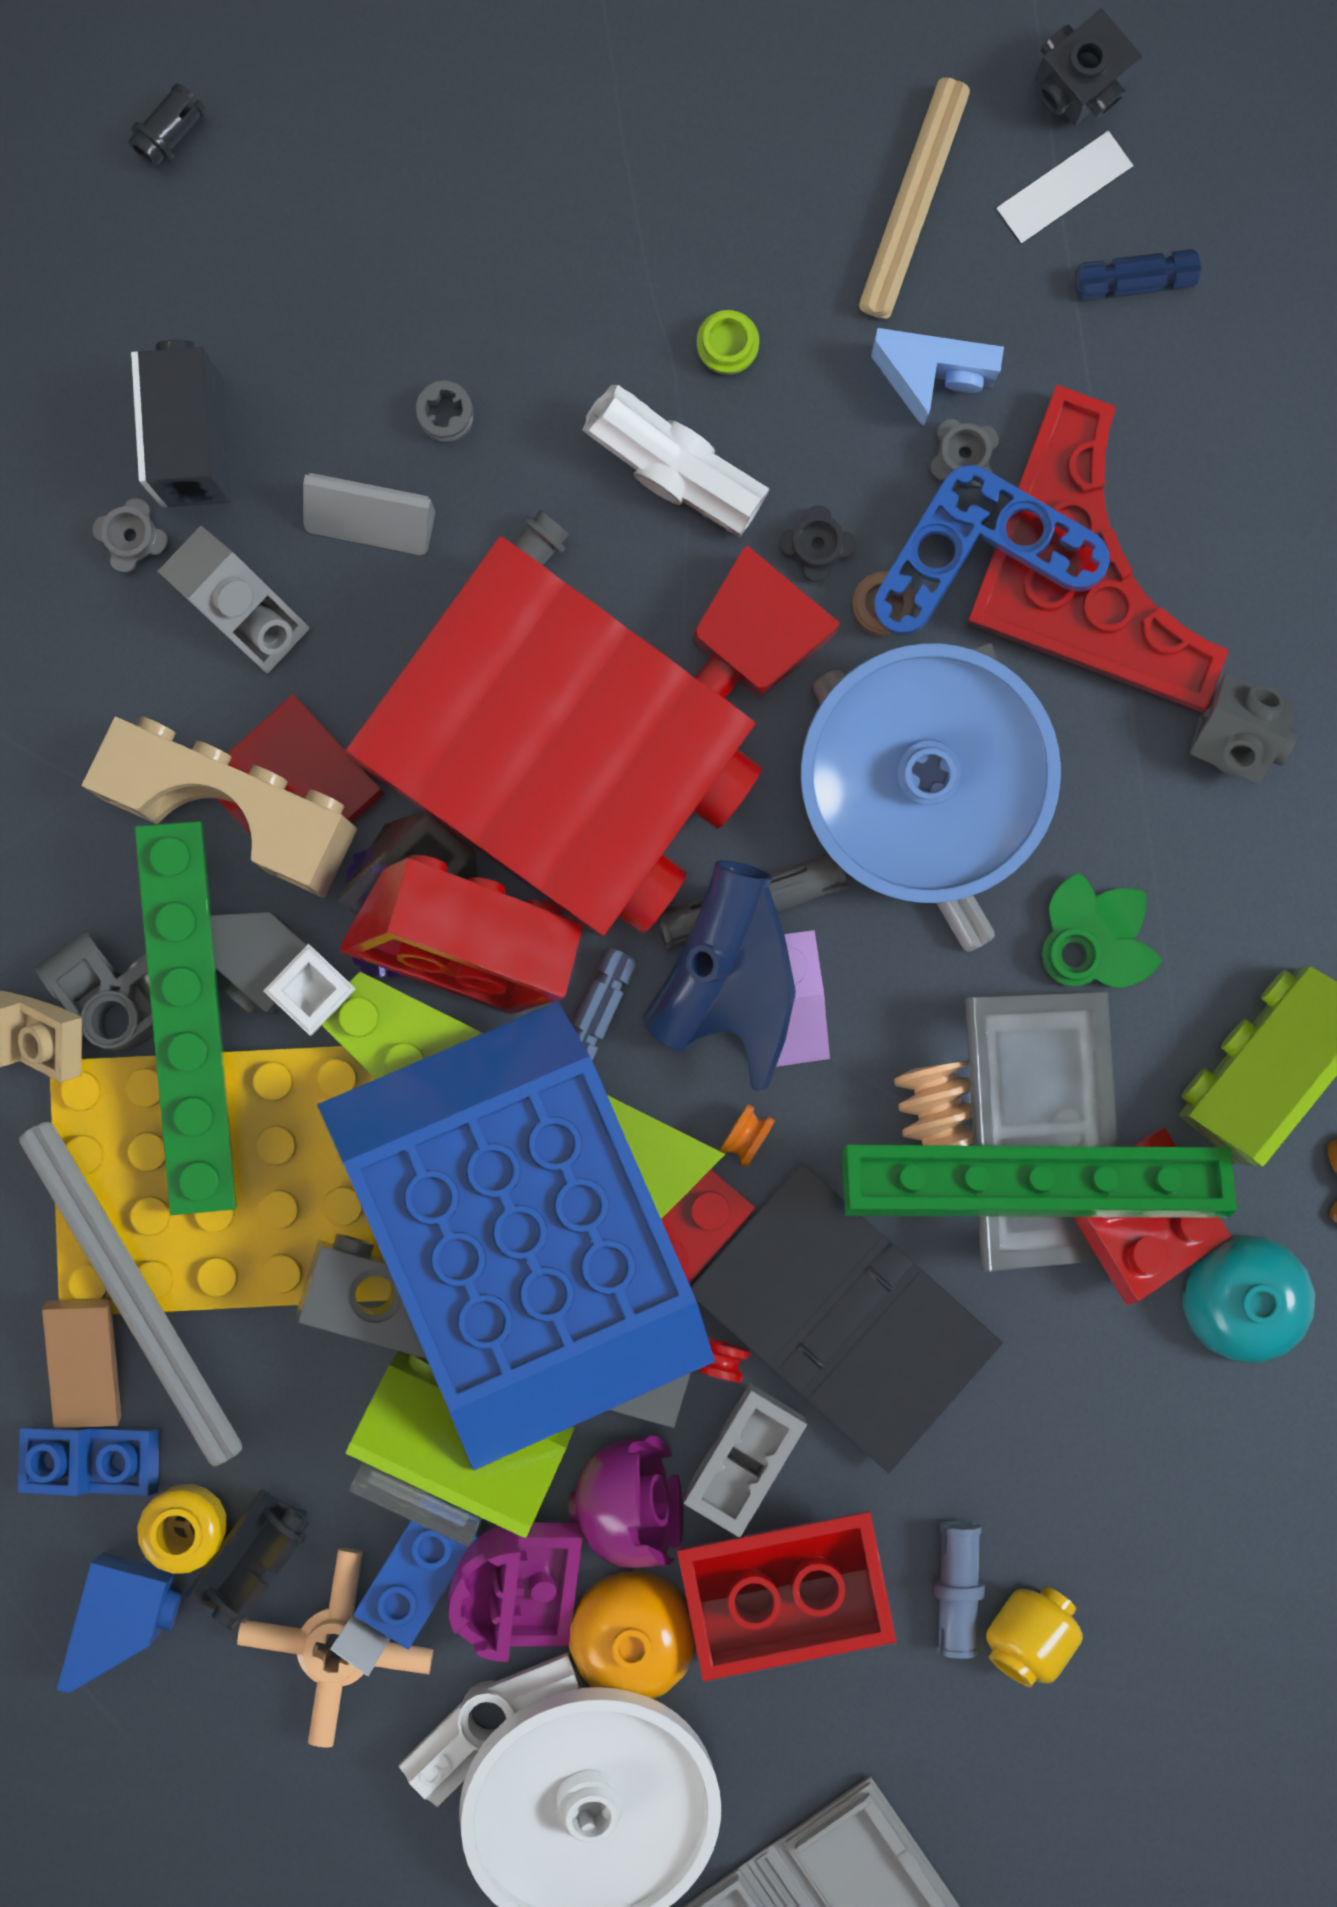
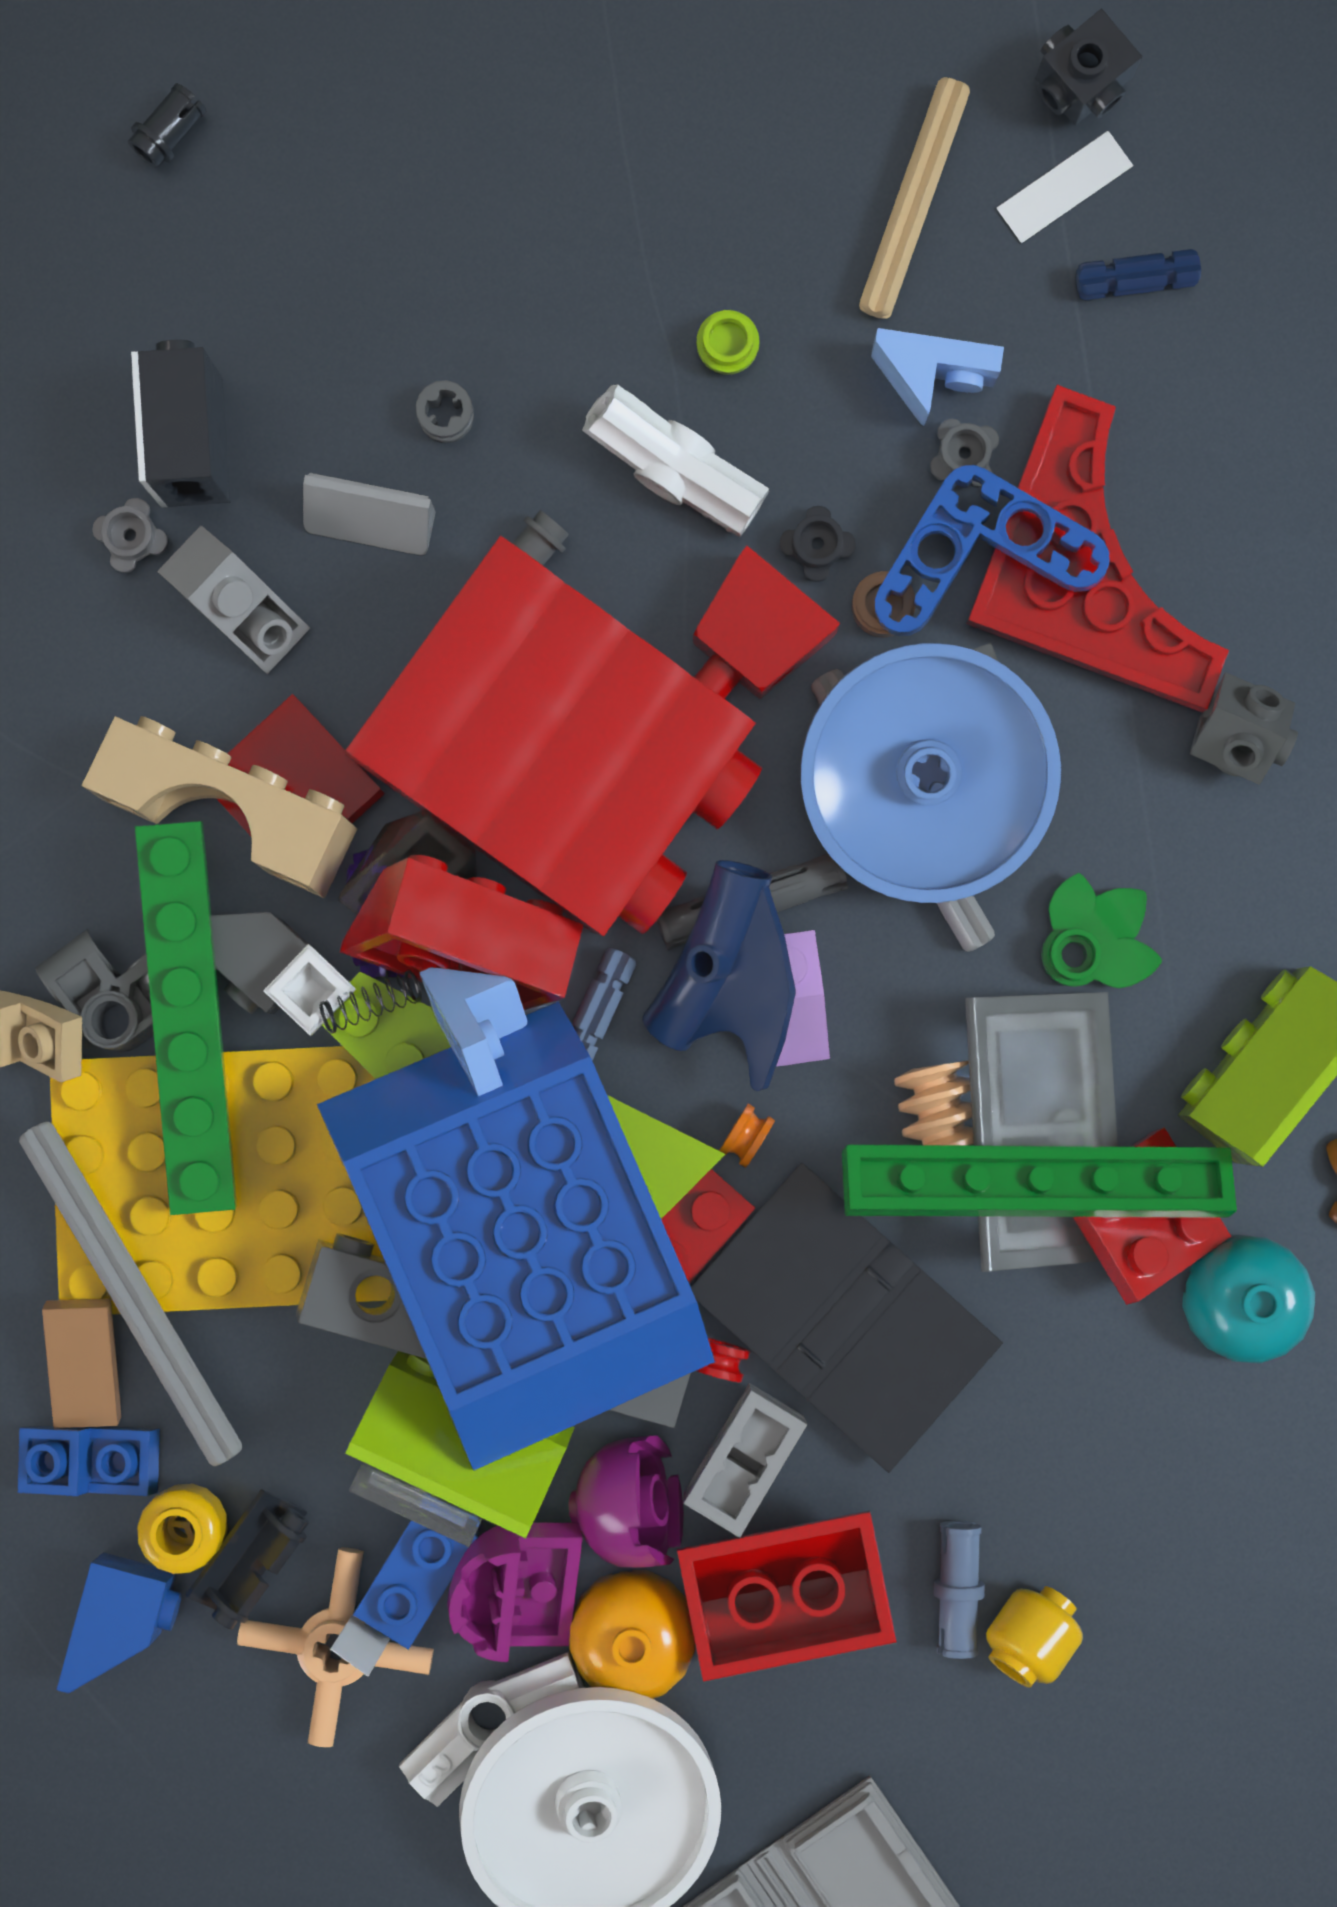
(326, 1003): none -> piece
(473, 1016): none -> light blue slope

